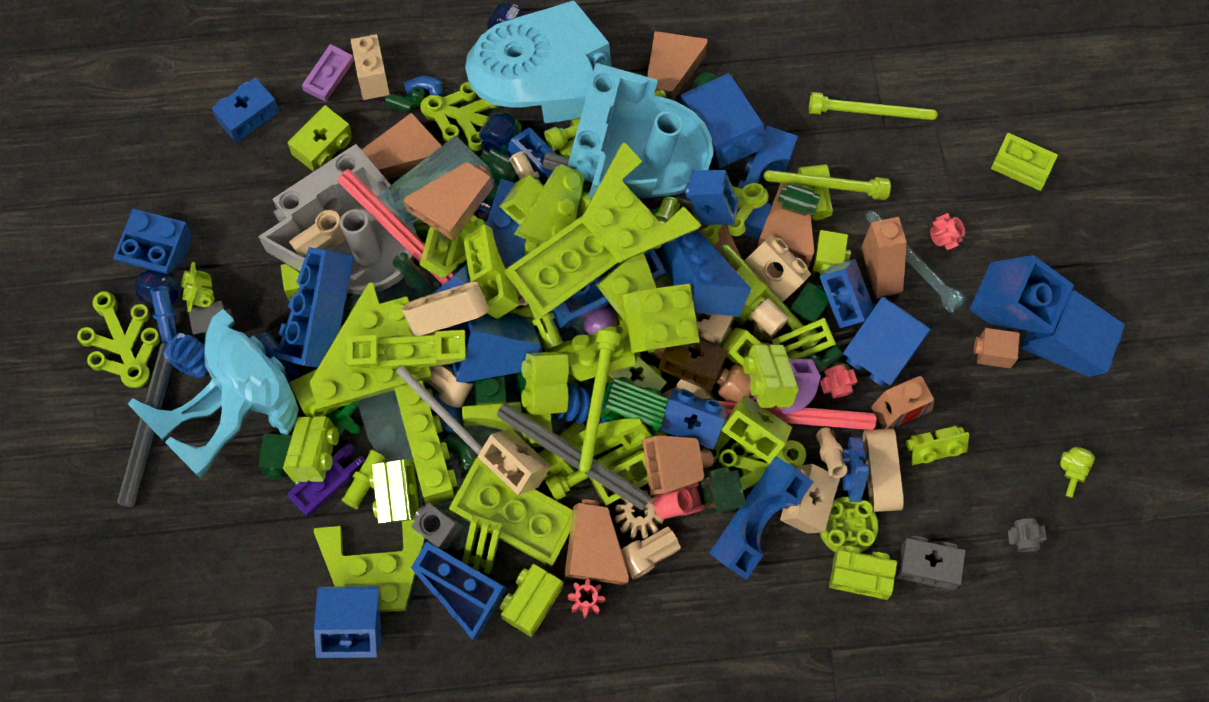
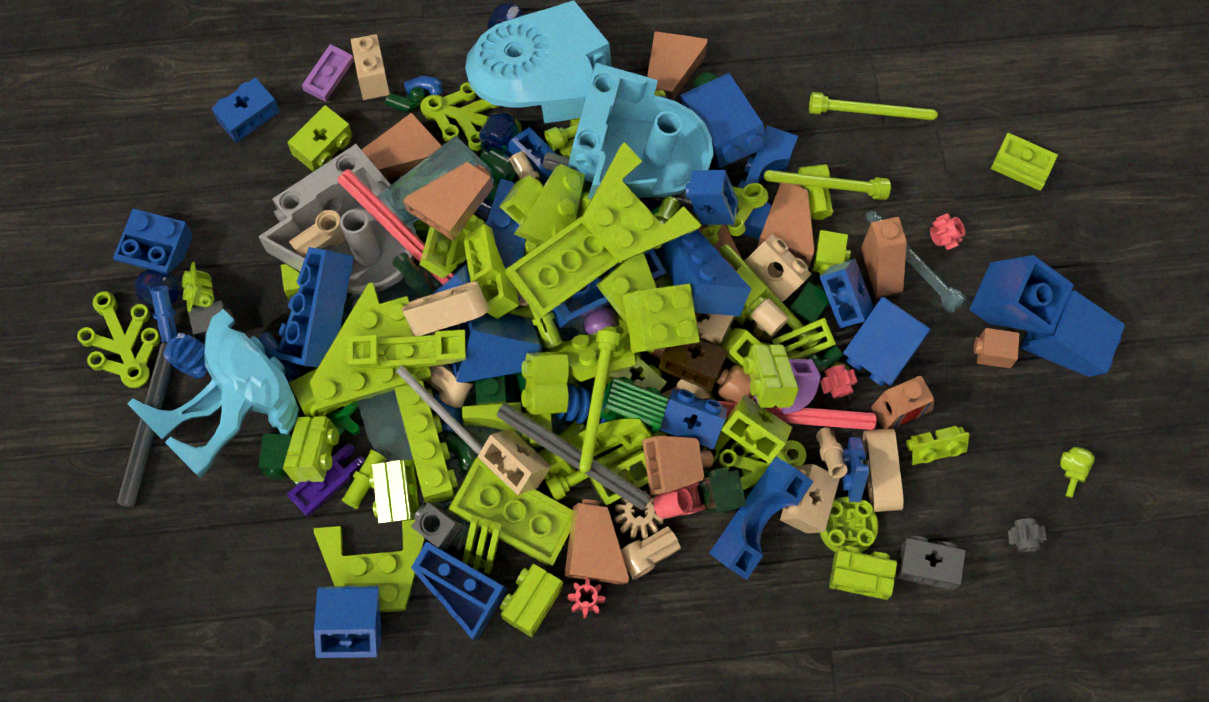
(798, 199): dark green brick -> none

